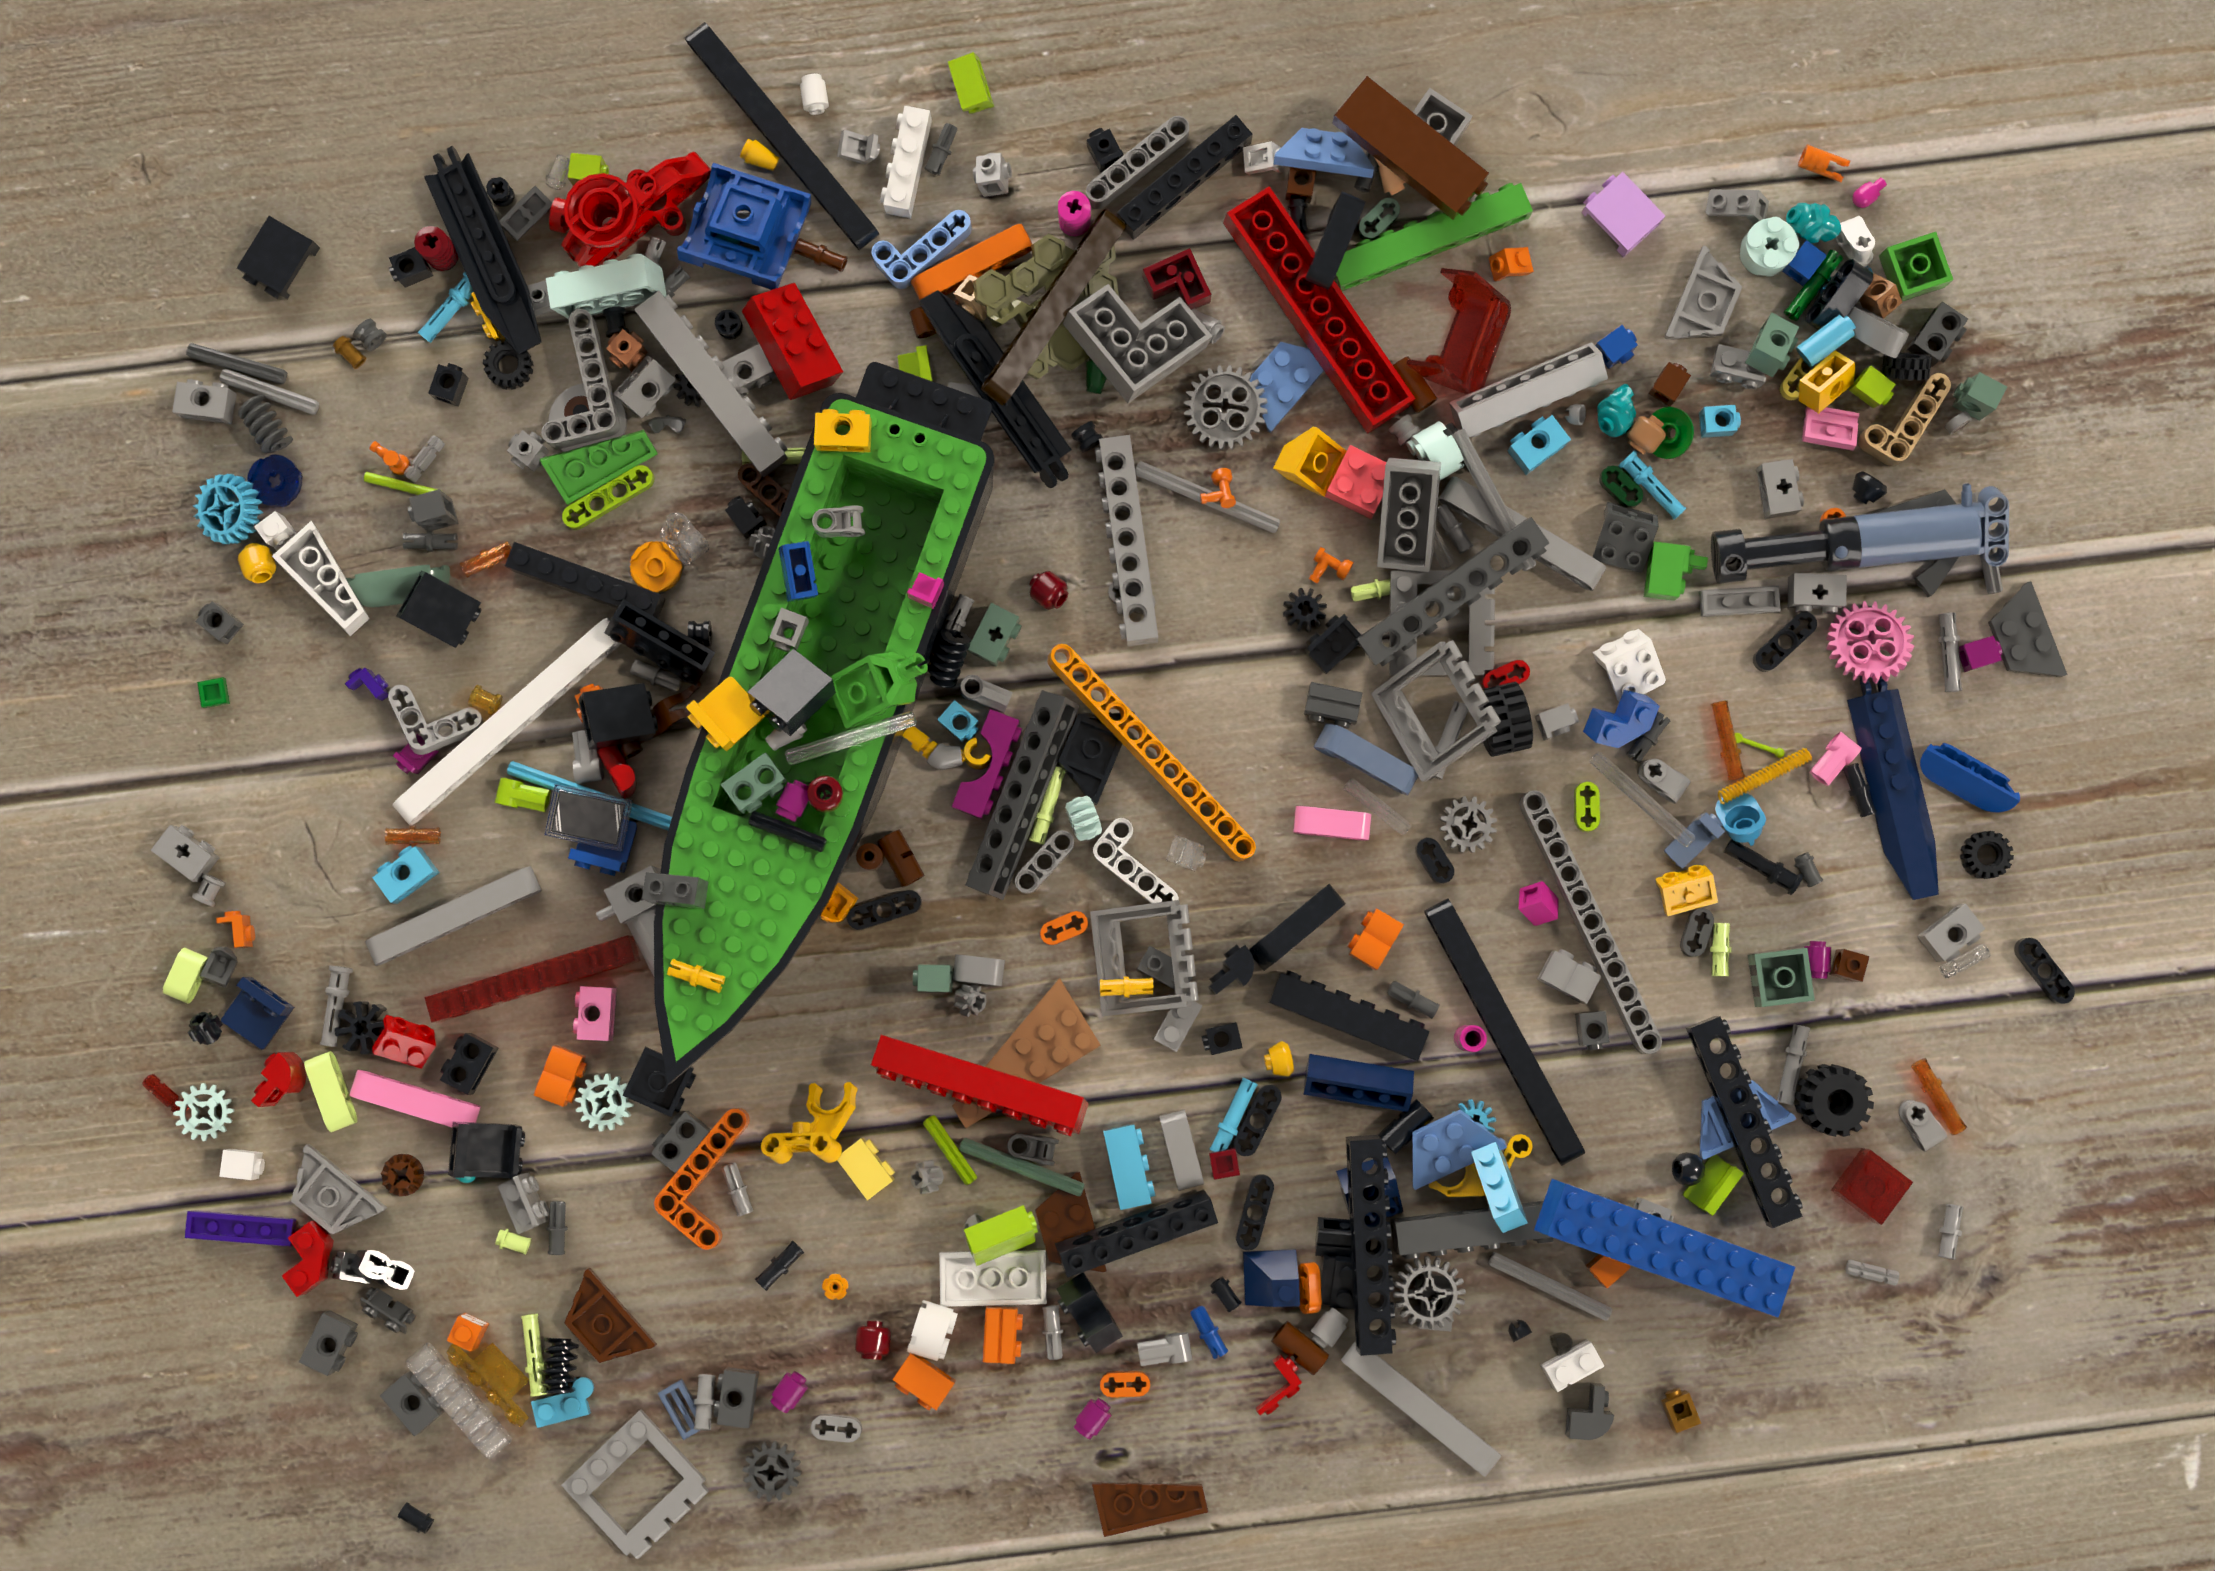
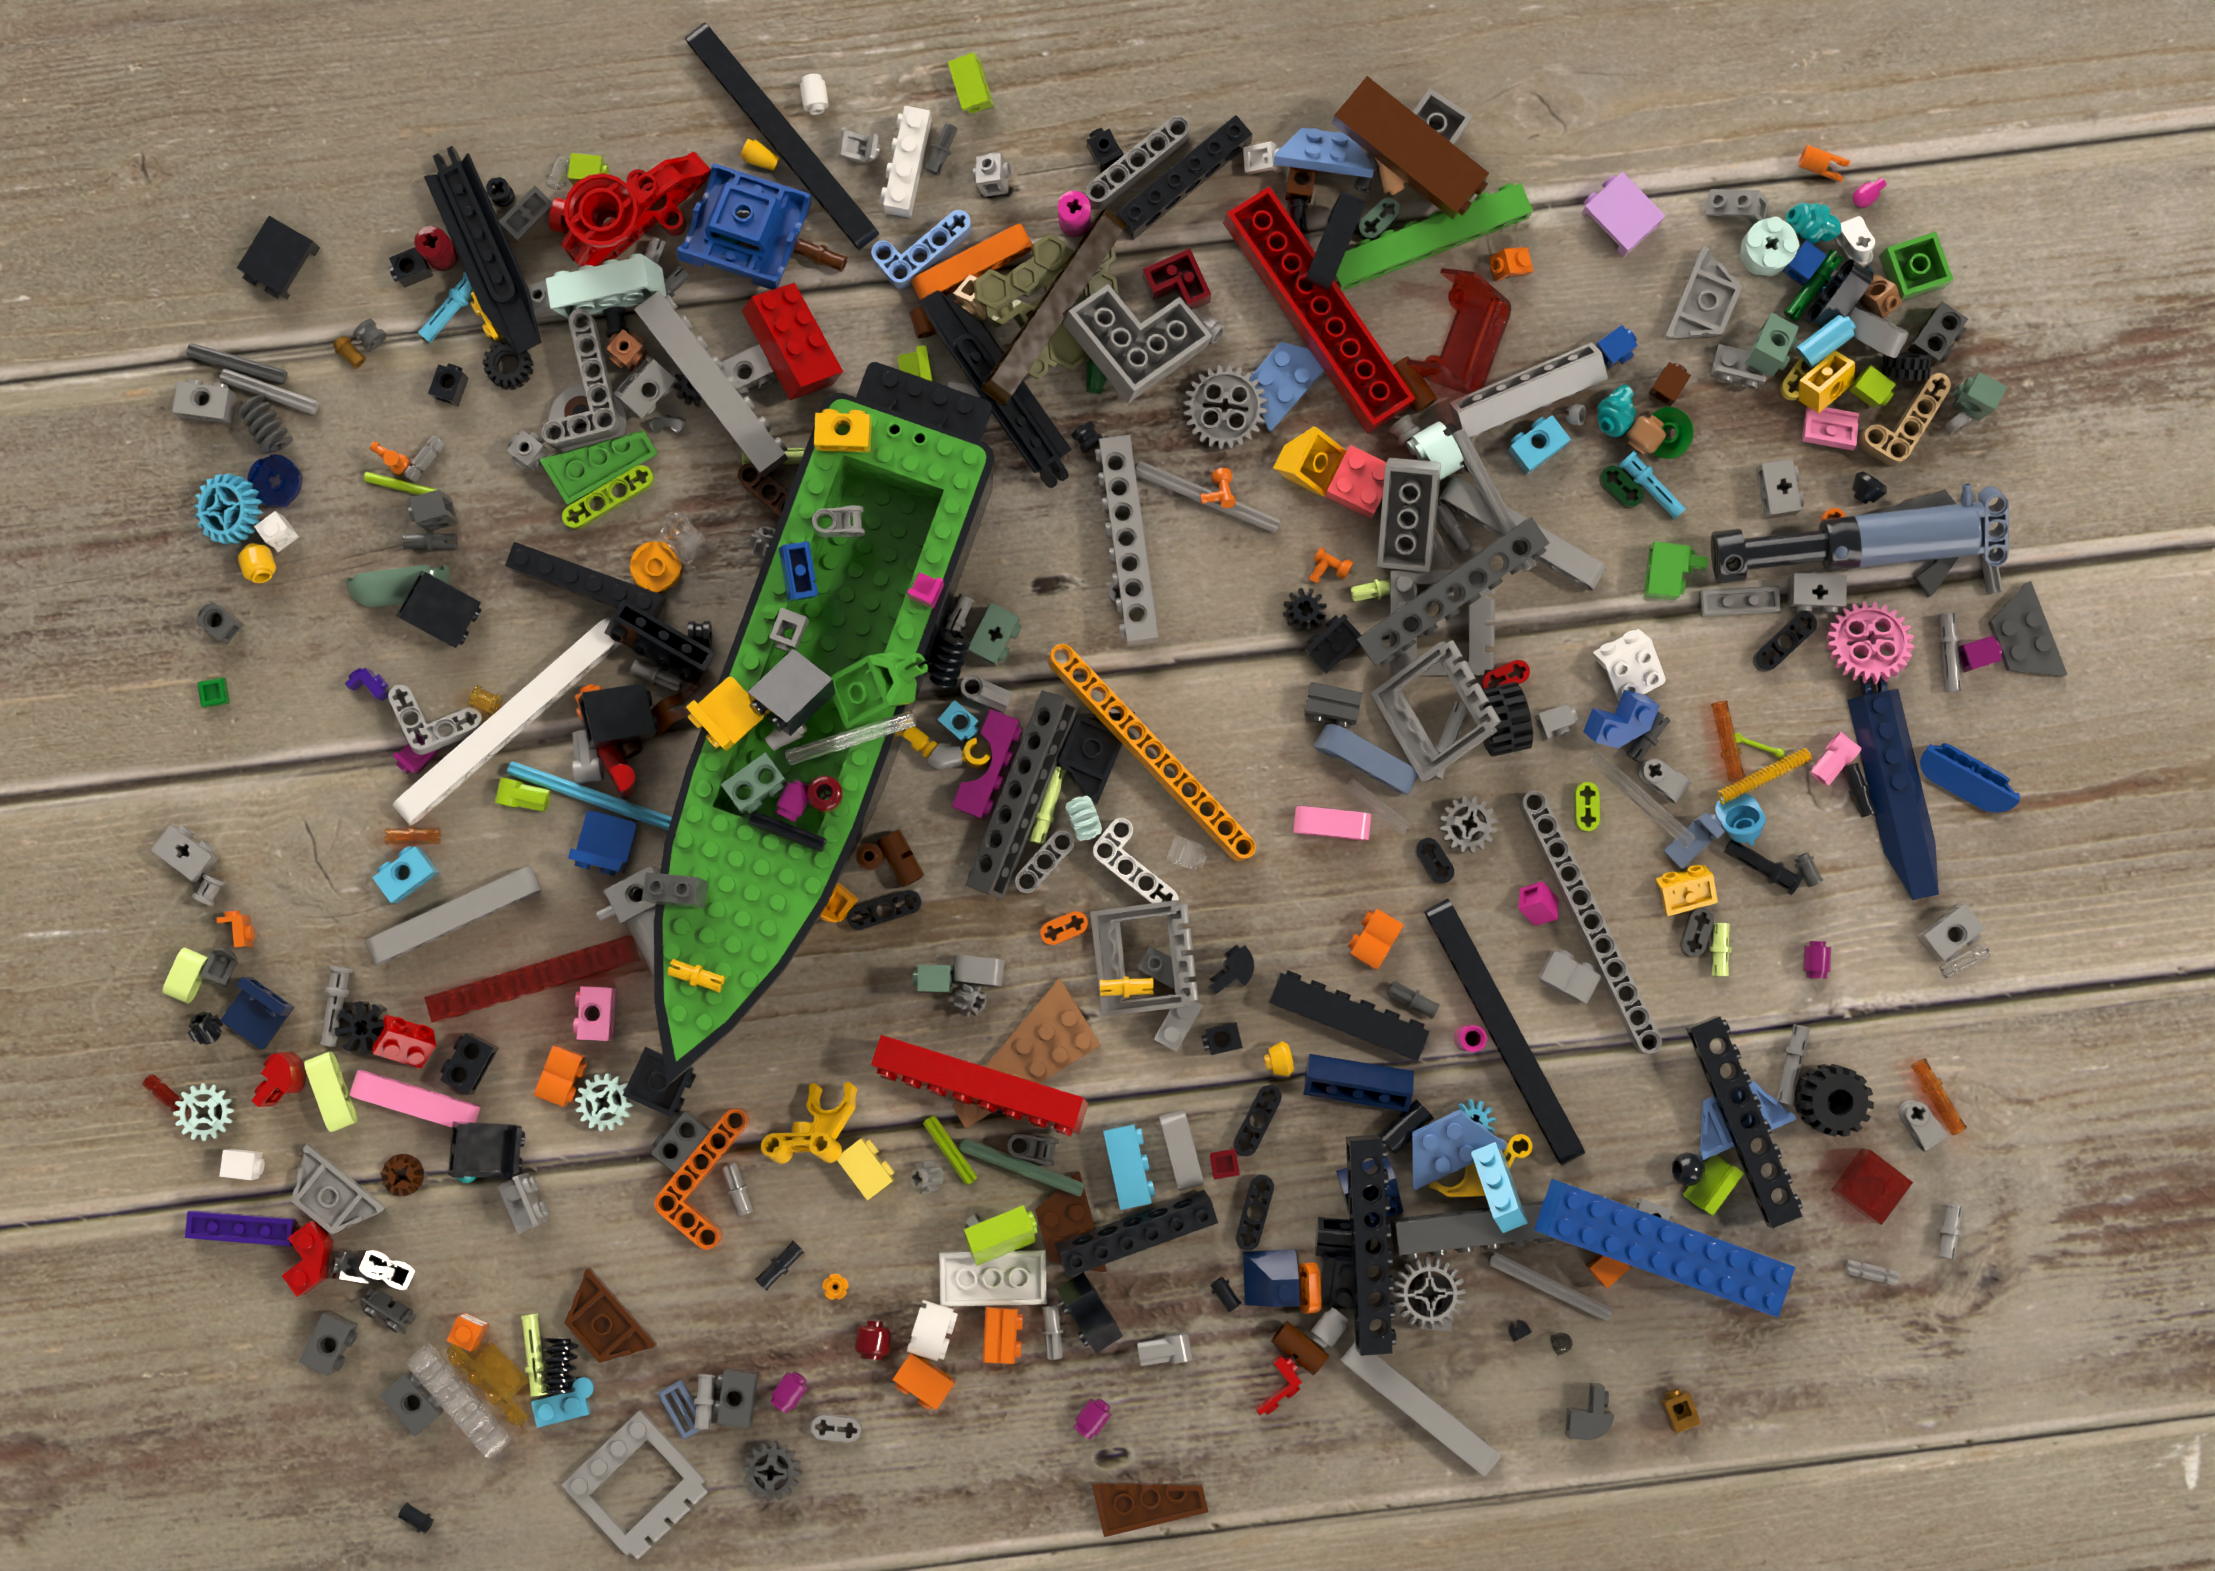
(317, 572): white wedge -> none
(486, 559): clear orange pin -> none
(512, 1241): yellowish green pin -> none
(557, 1228): dark grey axle -> none
(588, 817): tile -> none
(726, 319): black wheel -> none
(744, 516): black brick -> none
(1048, 590): dark red head -> none
(1125, 1391): orange beam -> none
(1208, 1332): blue axle -> none
(1228, 1127): medium azure pin -> none
(1296, 927): black beam -> none
(1572, 1366): white brick -> none
(1583, 1020): dark grey brick -> none
(1626, 537): dark grey bracket -> none
(1710, 428): medium azure brick -> none
(1781, 977): sand green brick -> none
(1849, 965): reddish brown brick -> none
(2002, 850): black tyre -> none
(2051, 990): black beam -> none

